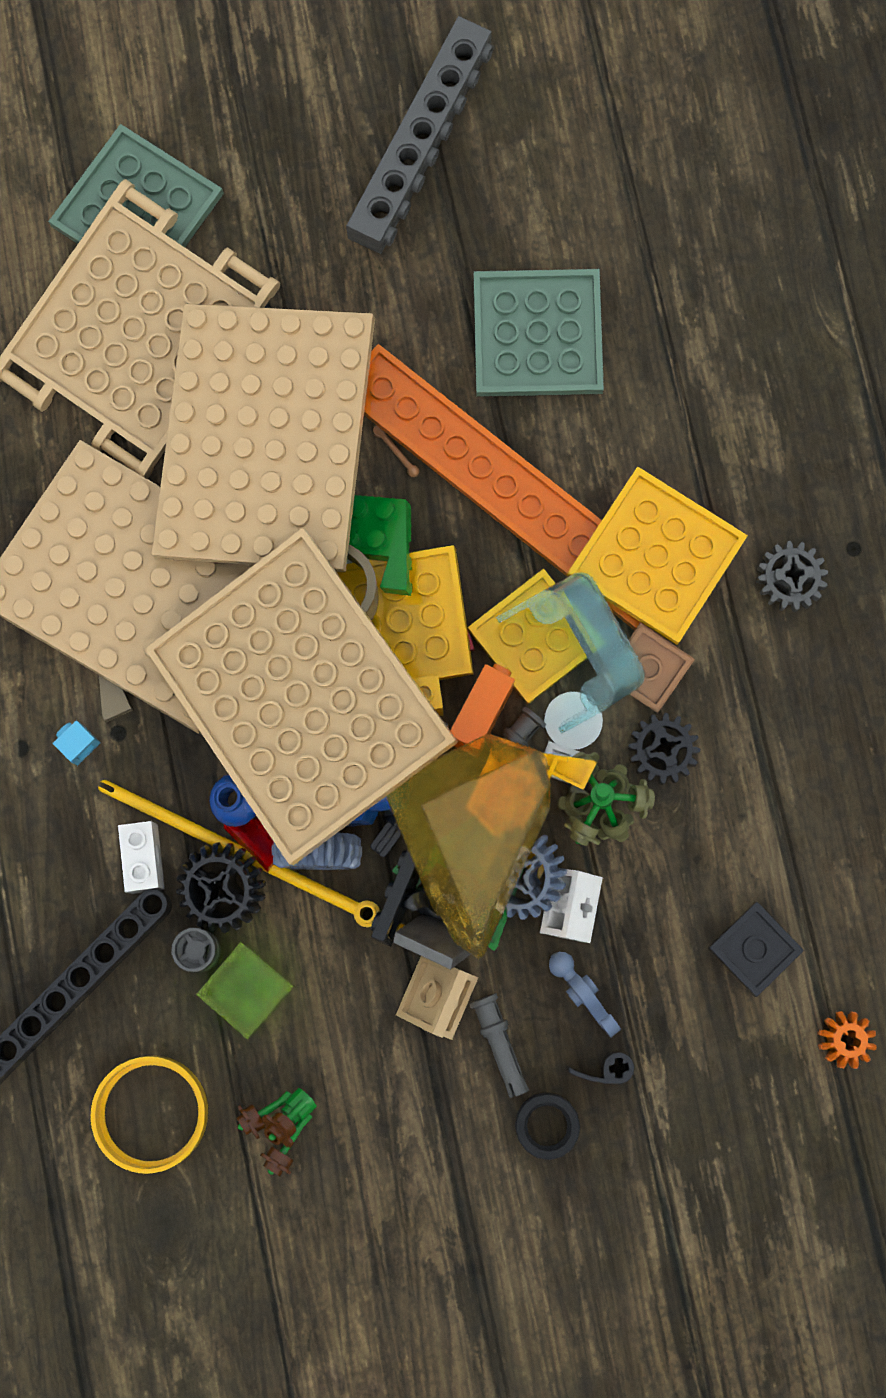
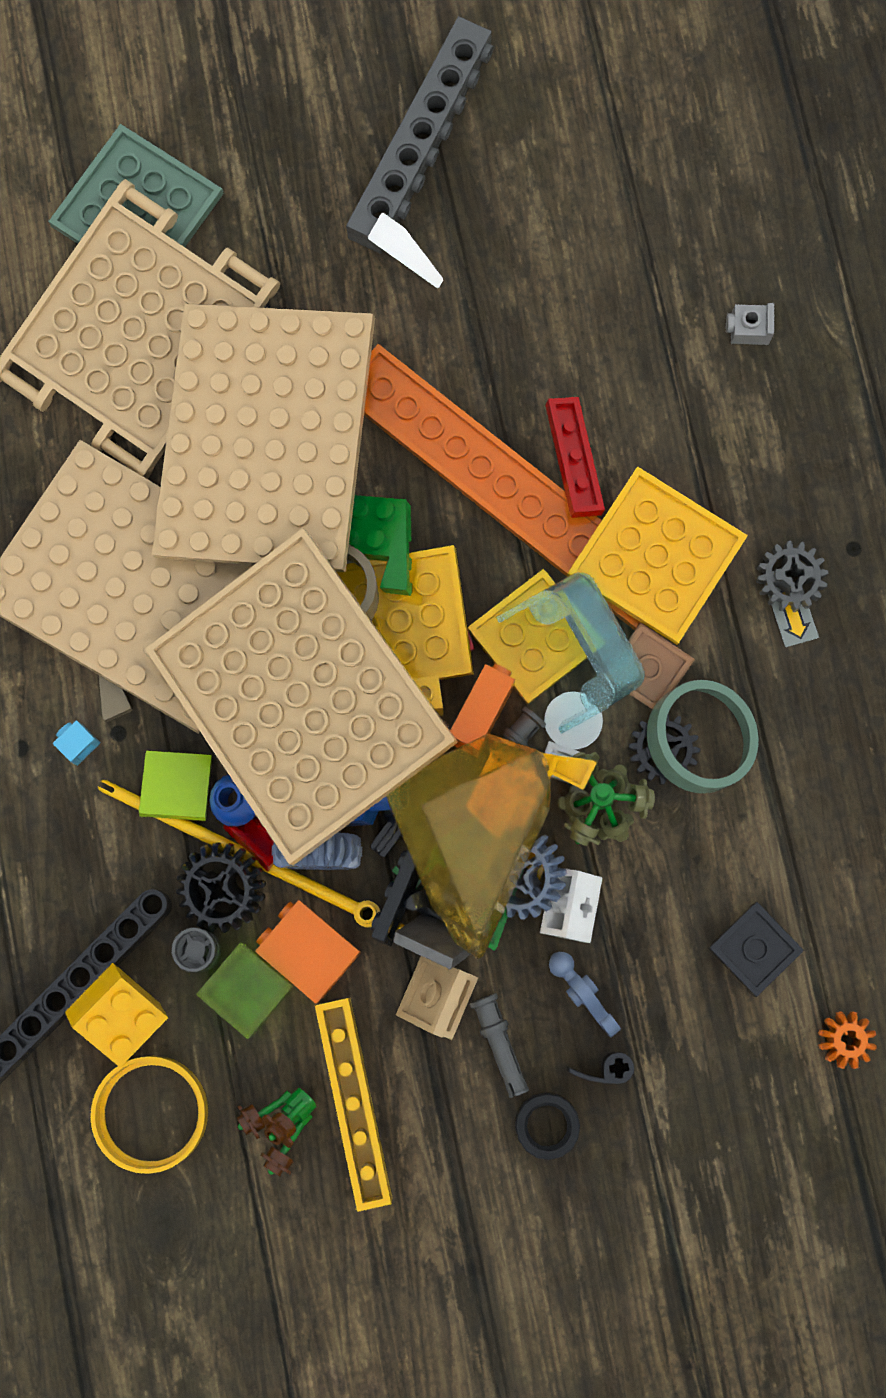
(116, 1015): none -> yellow brick
(141, 857): white brick -> none
(175, 785): none -> lime tile
(306, 950): none -> orange brick
(353, 1104): none -> yellow brick
(399, 244): none -> white sticker
(412, 470): medium nougat hinge -> none
(538, 332): sand green plate -> none
(574, 457): none -> red plate
(665, 759): none -> sand green piece
(746, 333): none -> light grey brick
(795, 626): none -> light grey sticker

